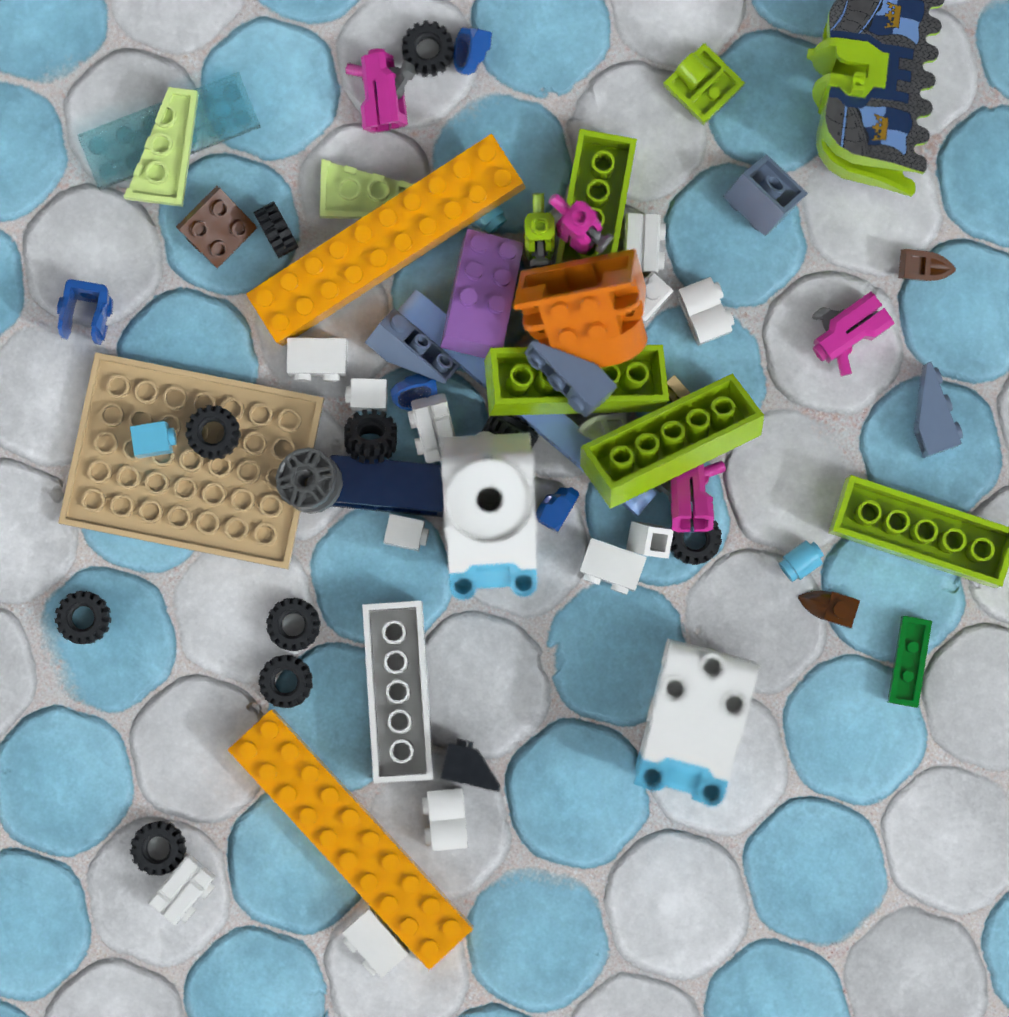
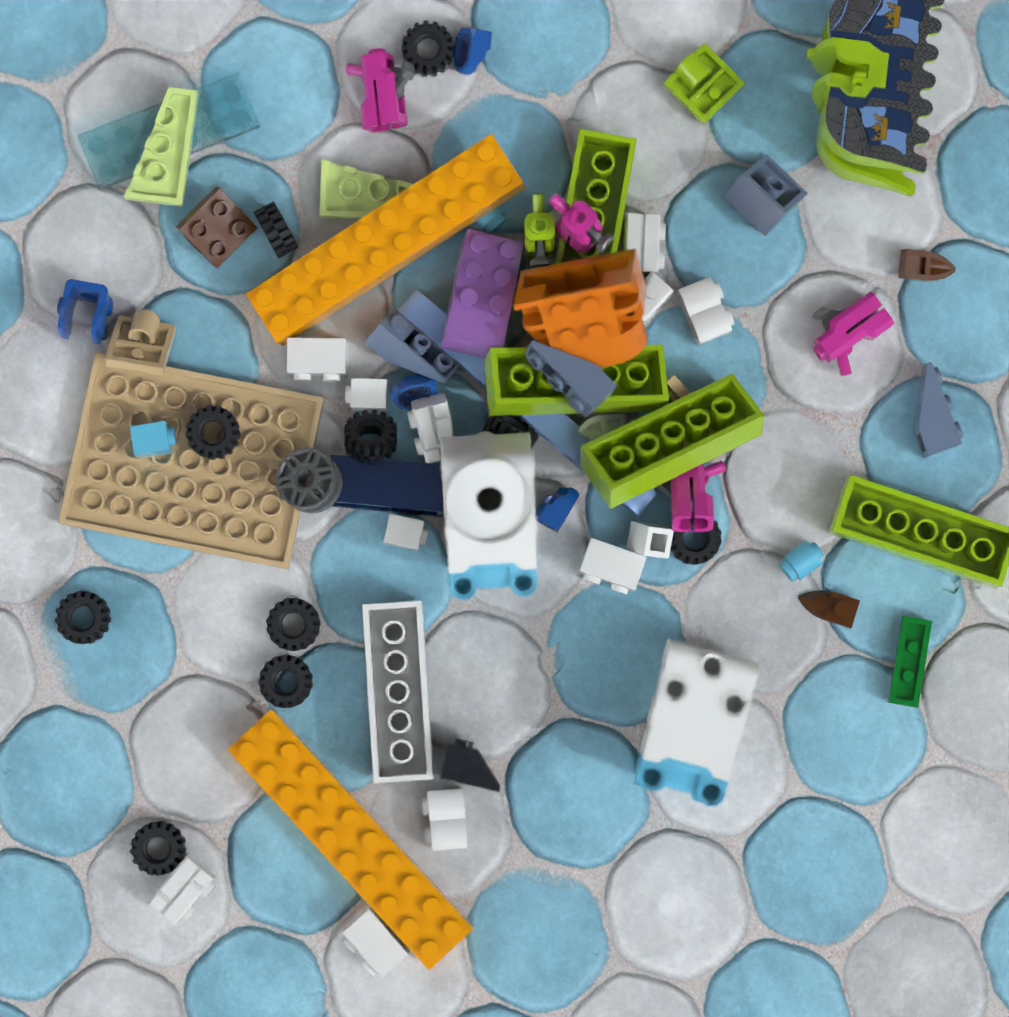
(140, 343): none -> tan plate

